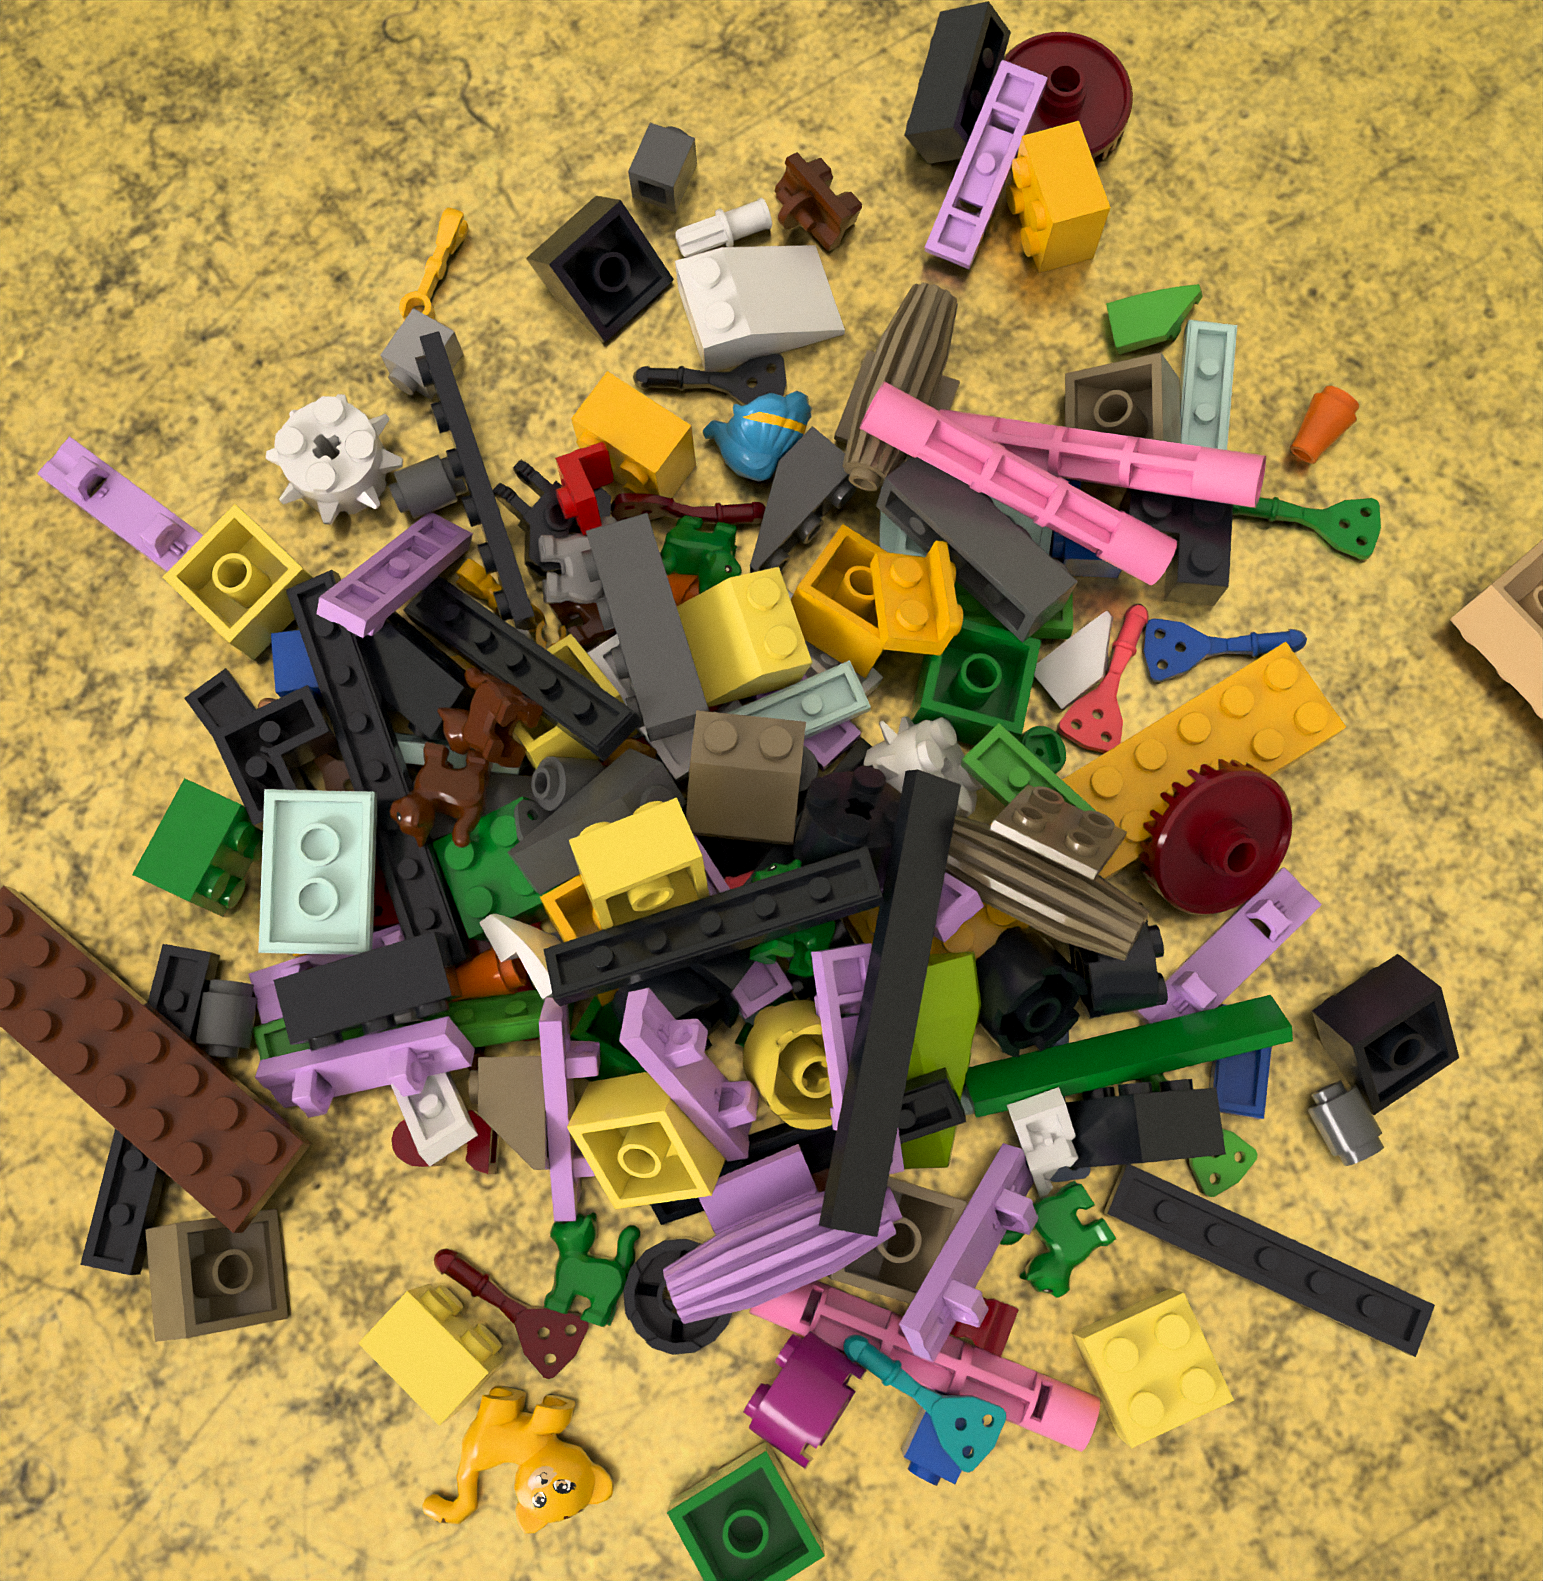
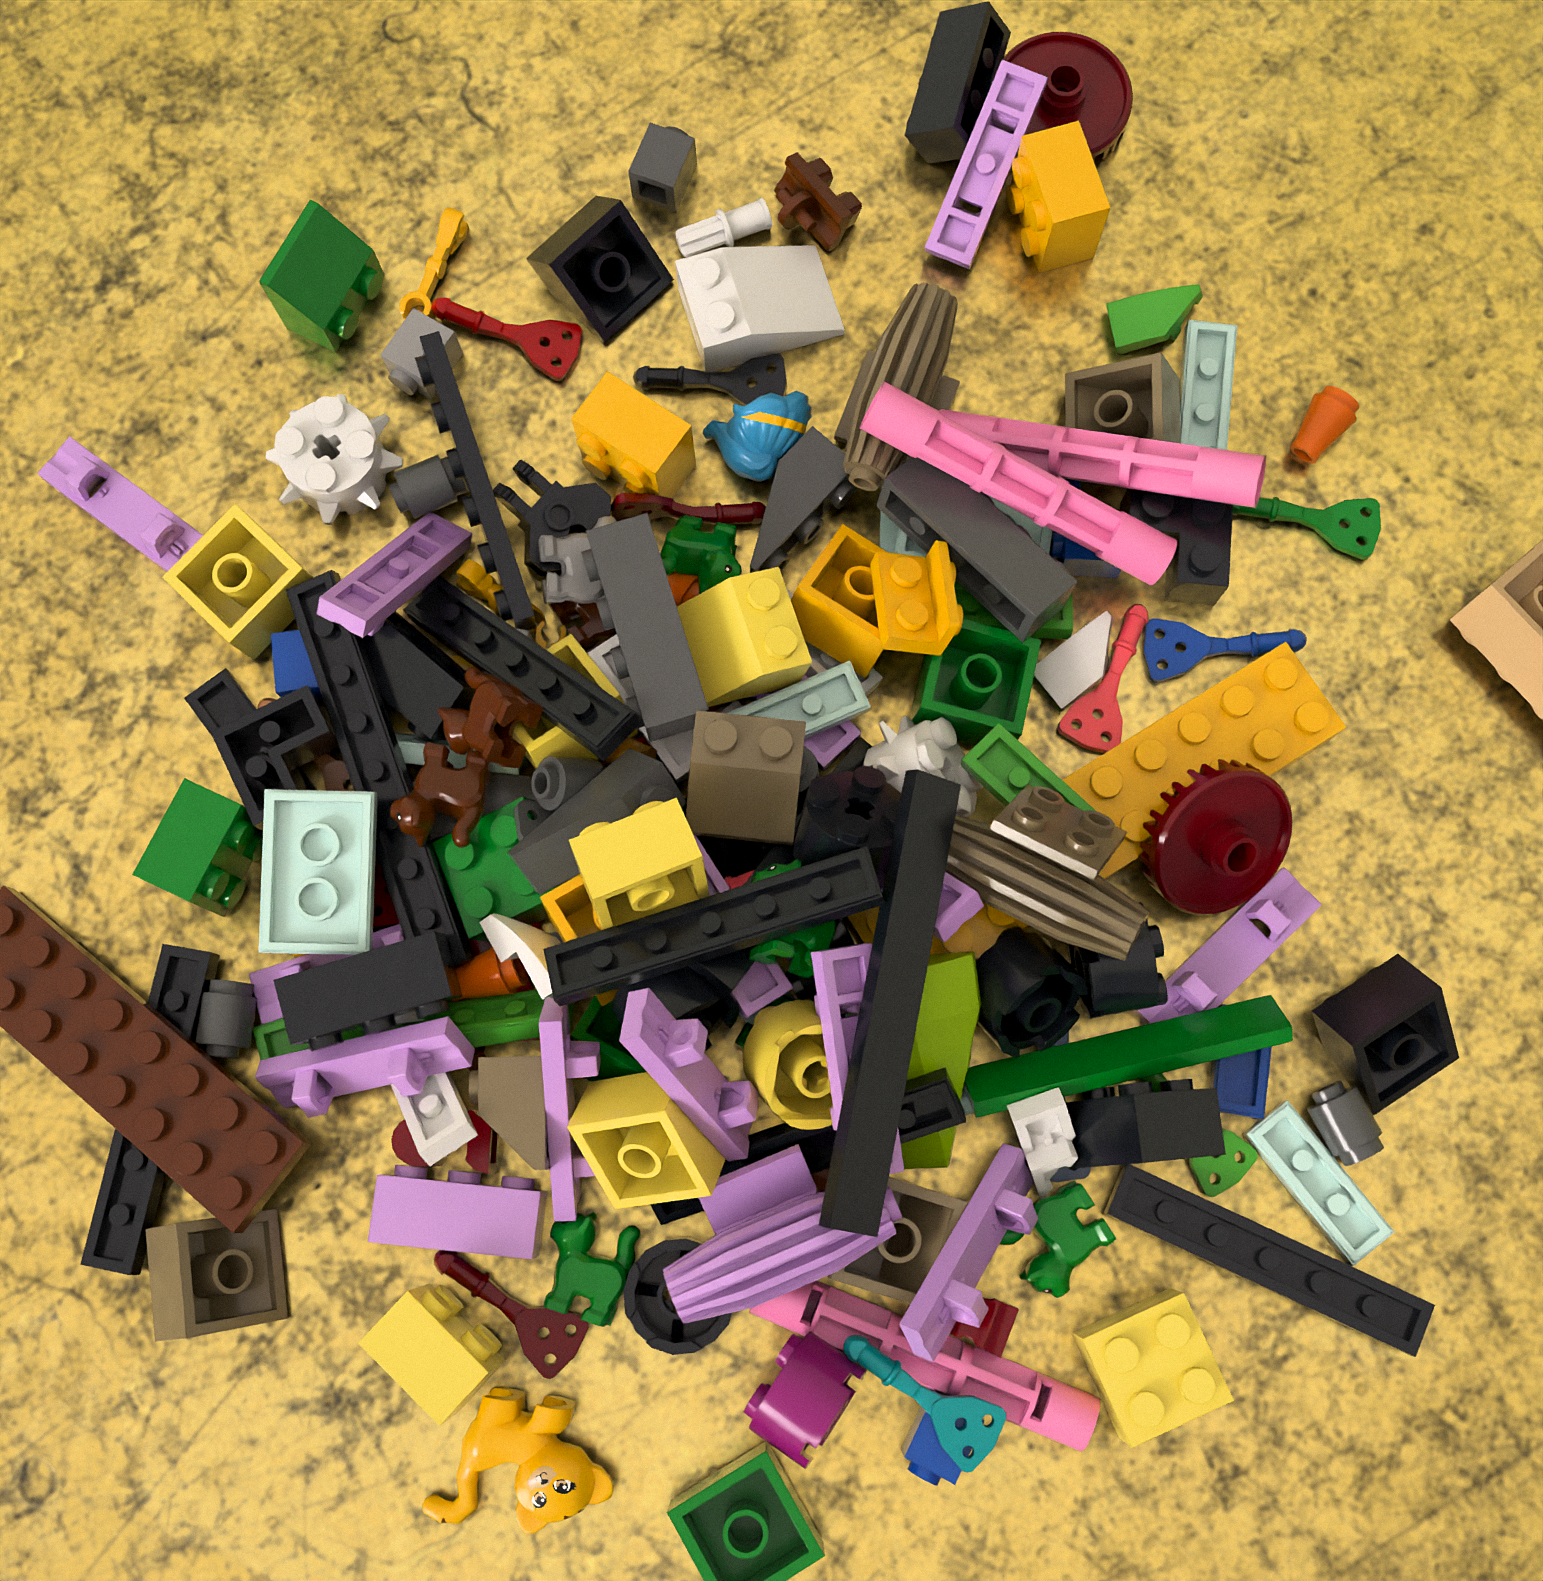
(322, 278): none -> green slope
(458, 1213): none -> lavender brick
(525, 336): none -> red piece
(579, 475): red bracket -> none
(1045, 746): green tile -> none
(1318, 1183): none -> light aqua tile

